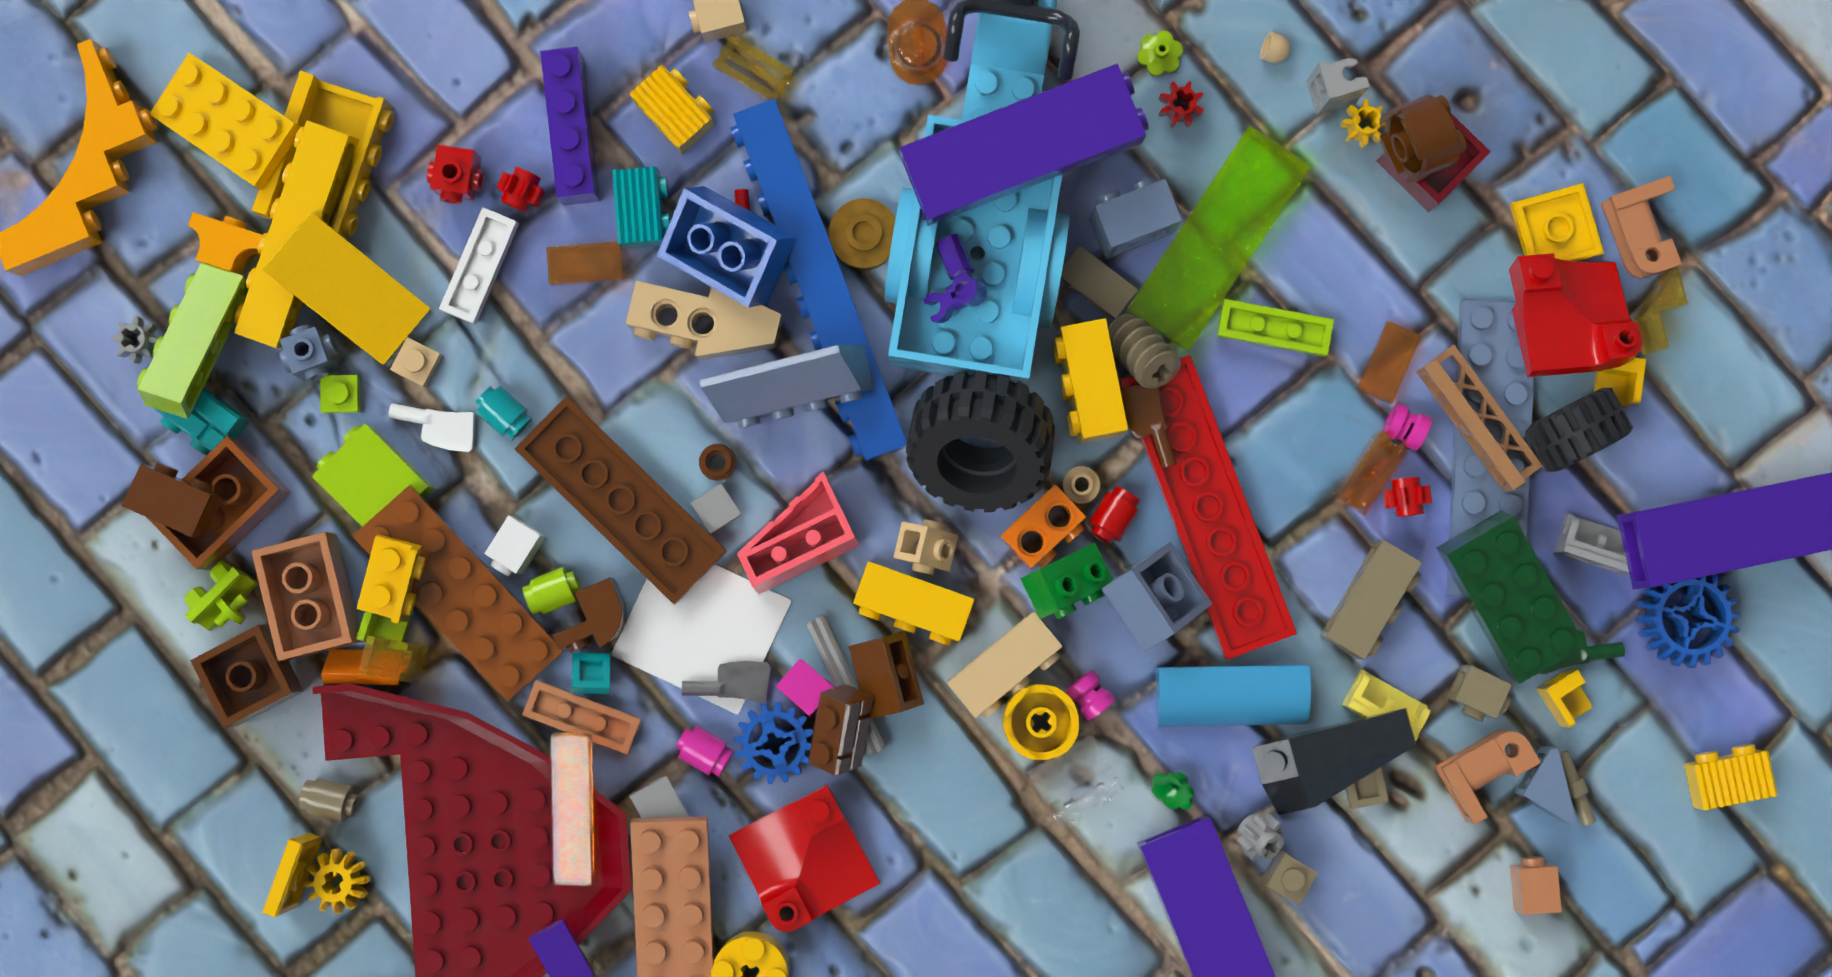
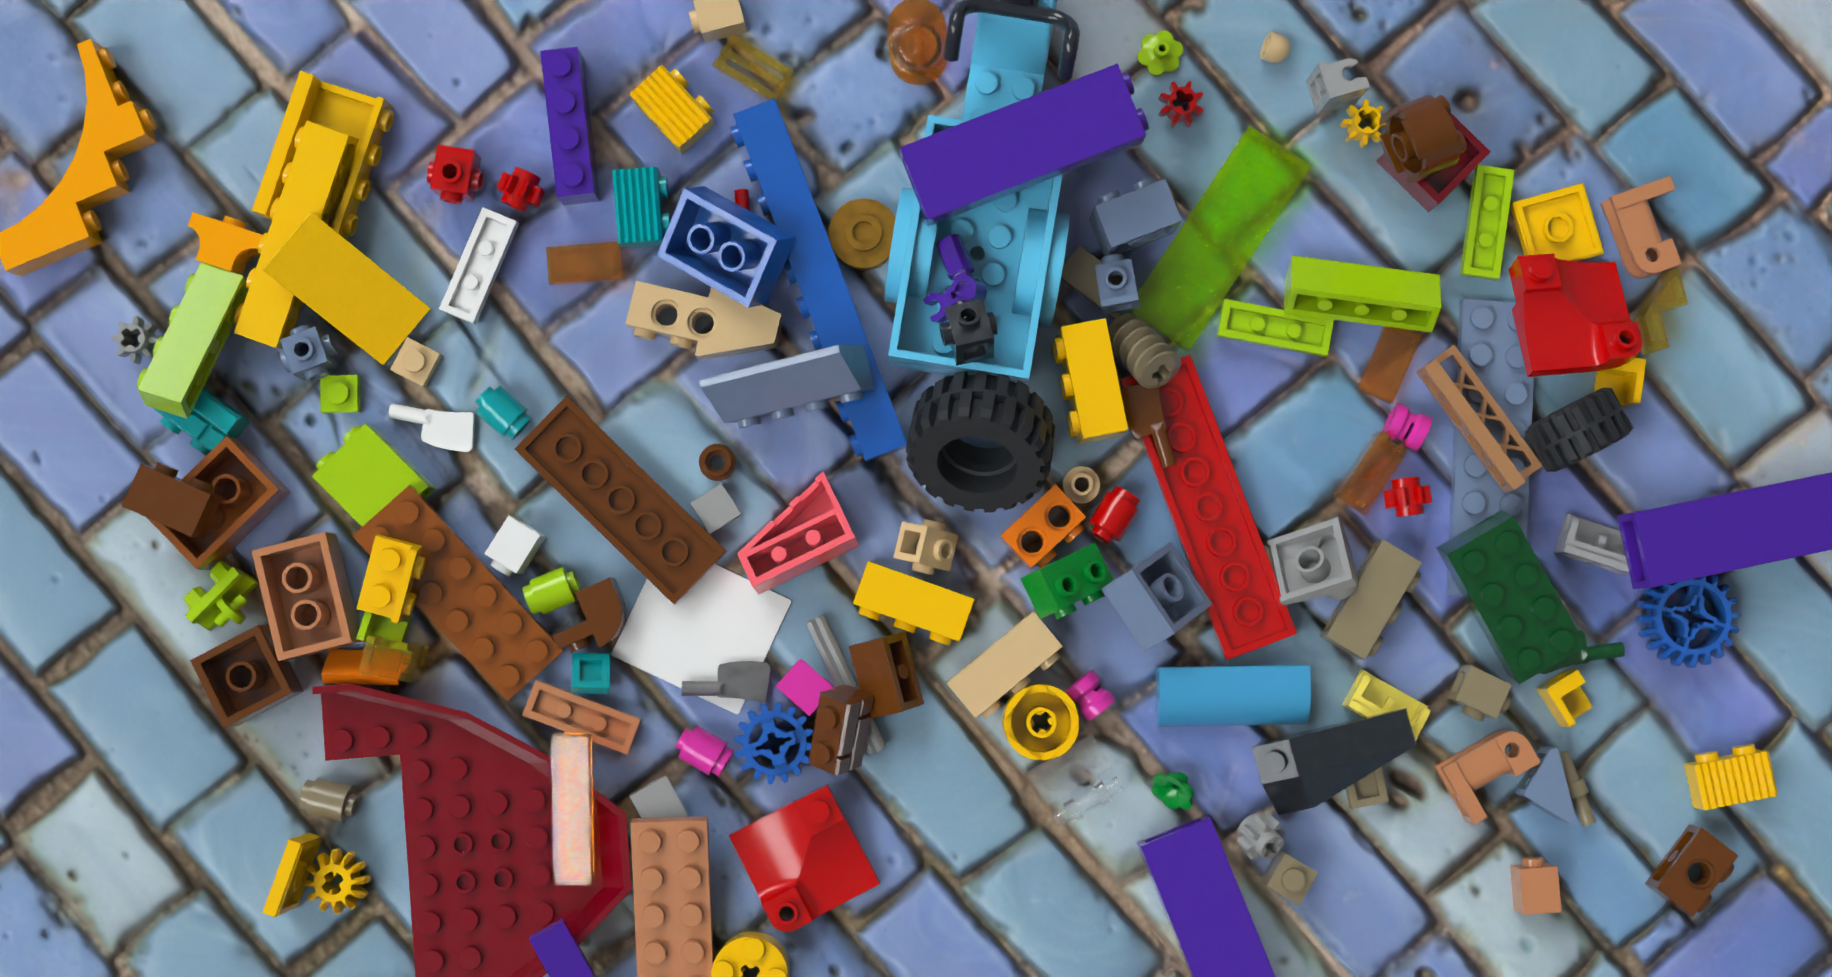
(225, 121): yellow plate -> none
(969, 331): none -> black brick
(1116, 297): none -> sand blue brick
(1314, 563): none -> light grey slope
(1362, 294): none -> lime brick
(1487, 222): none -> lime plate
(1671, 875): none -> reddish brown brick

